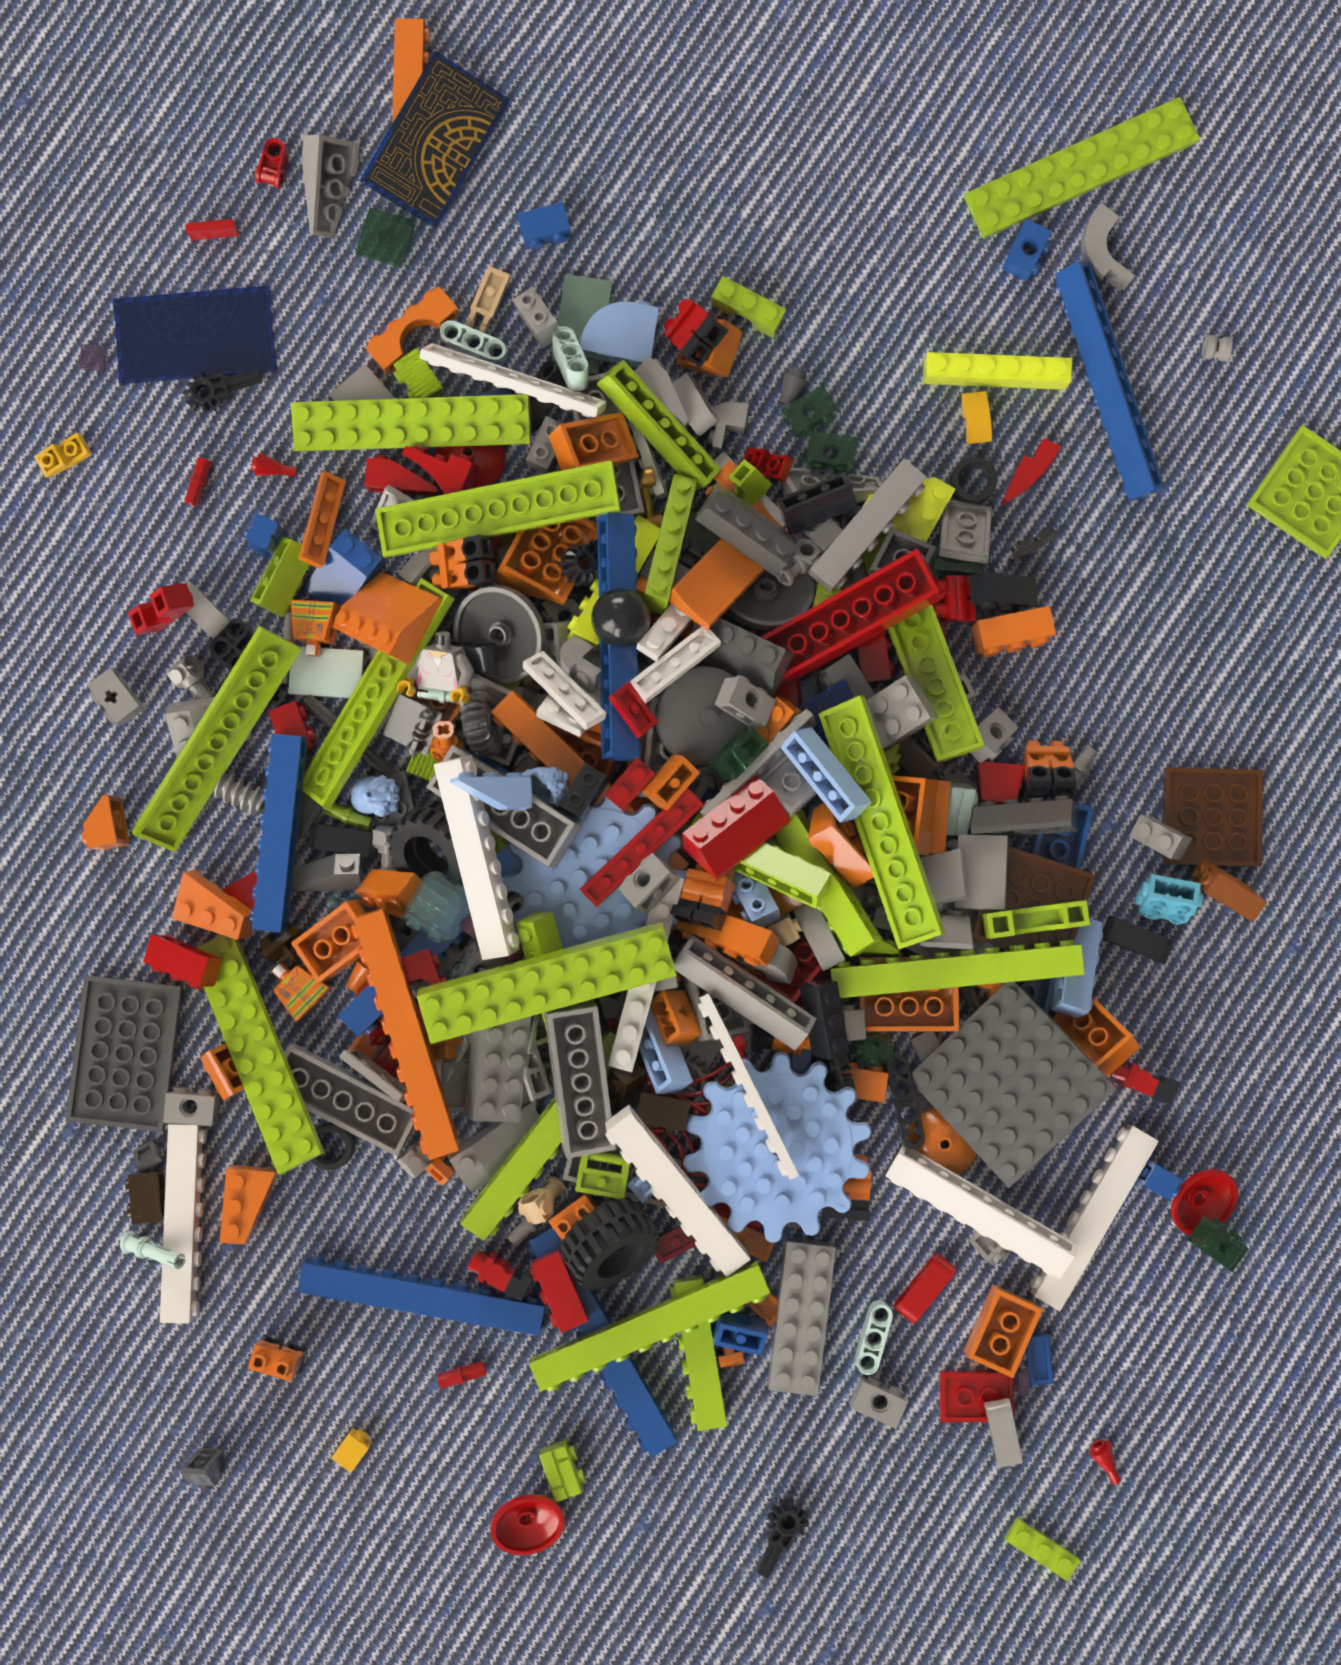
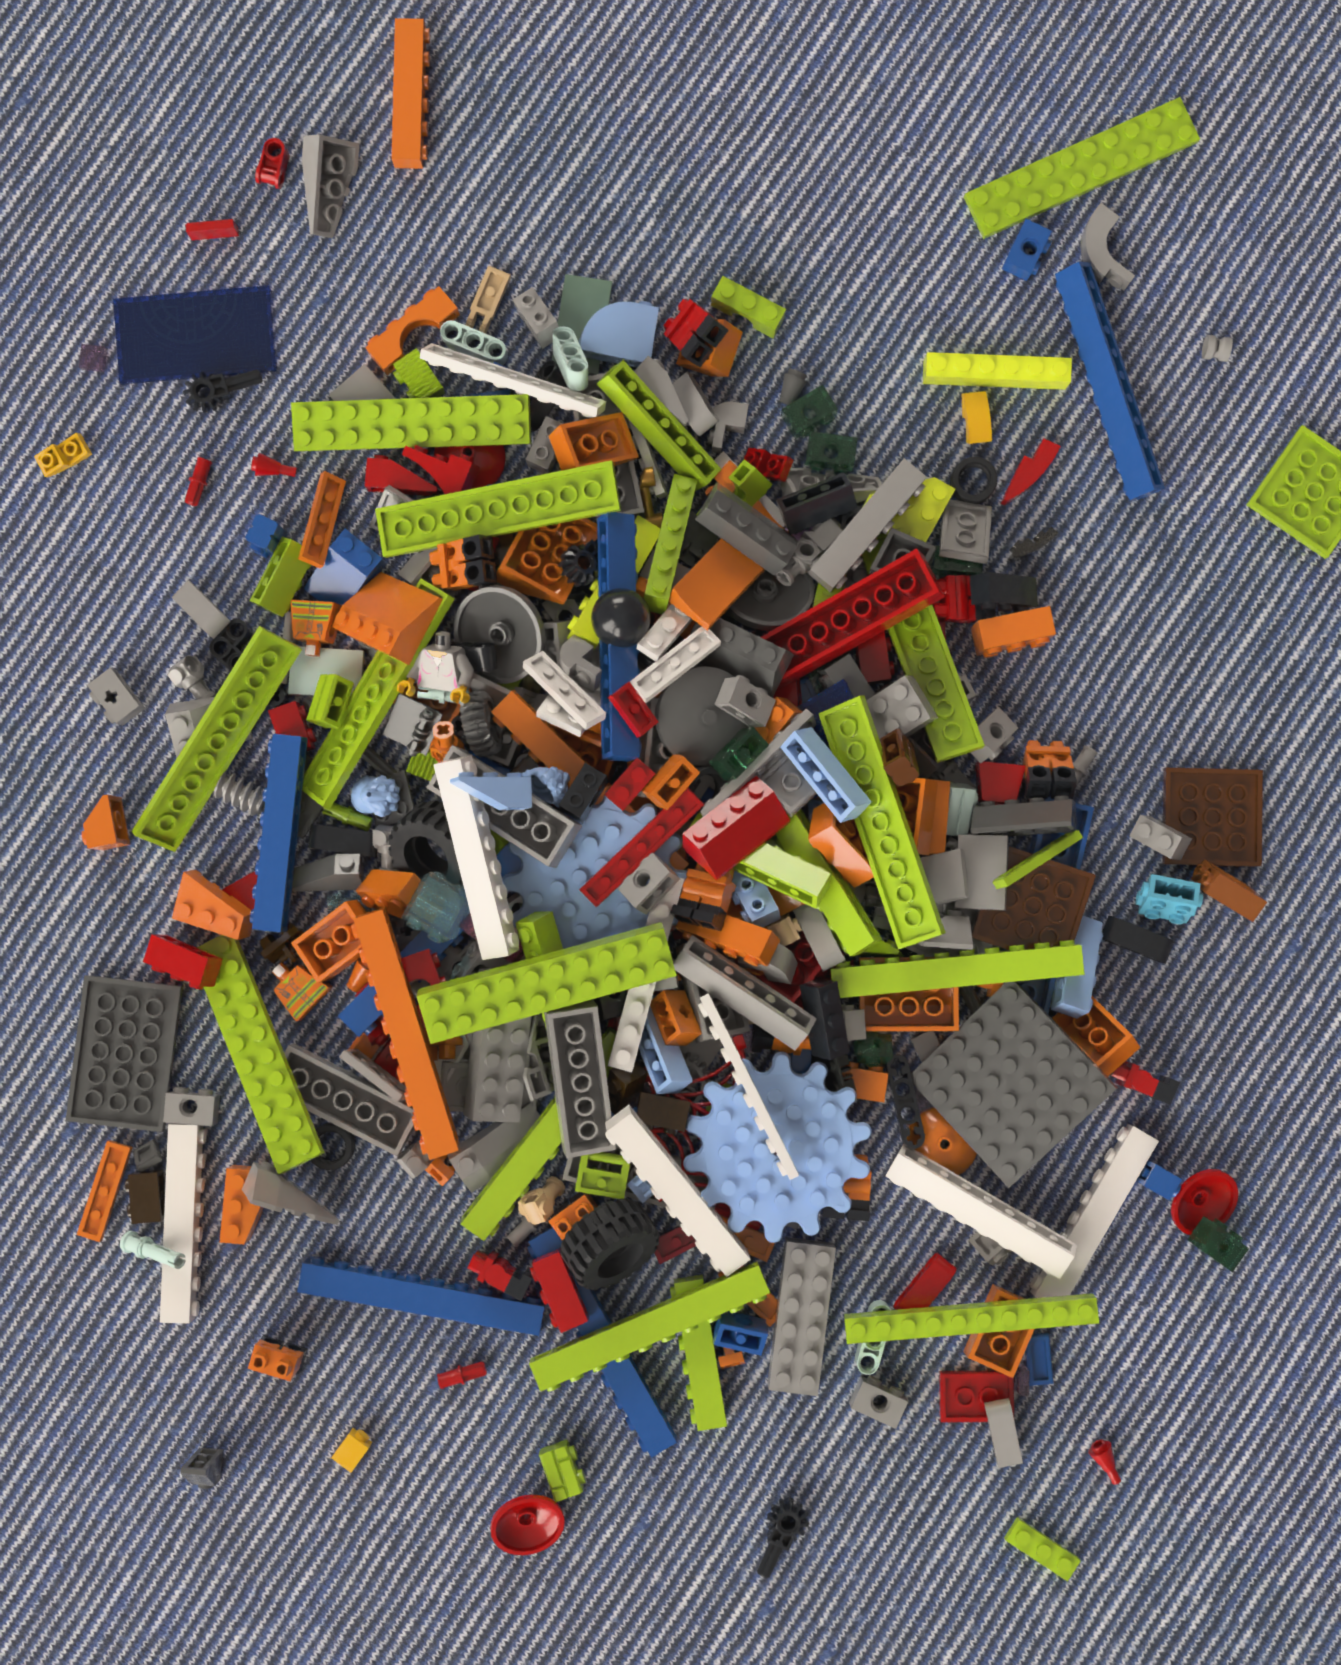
(104, 1190): none -> orange plate
(166, 606): red arch -> none
(222, 1071): orange slope -> none
(275, 1191): none -> light grey wedge
(330, 701): none -> lime brick
(385, 237): clear green plate -> none
(435, 140): black piece -> none
(544, 226): blue brick -> none
(899, 758): none -> reddish brown brick
(971, 1318): none -> lime brick
(1036, 919): lime arch -> none
(1037, 859): none -> lime tile

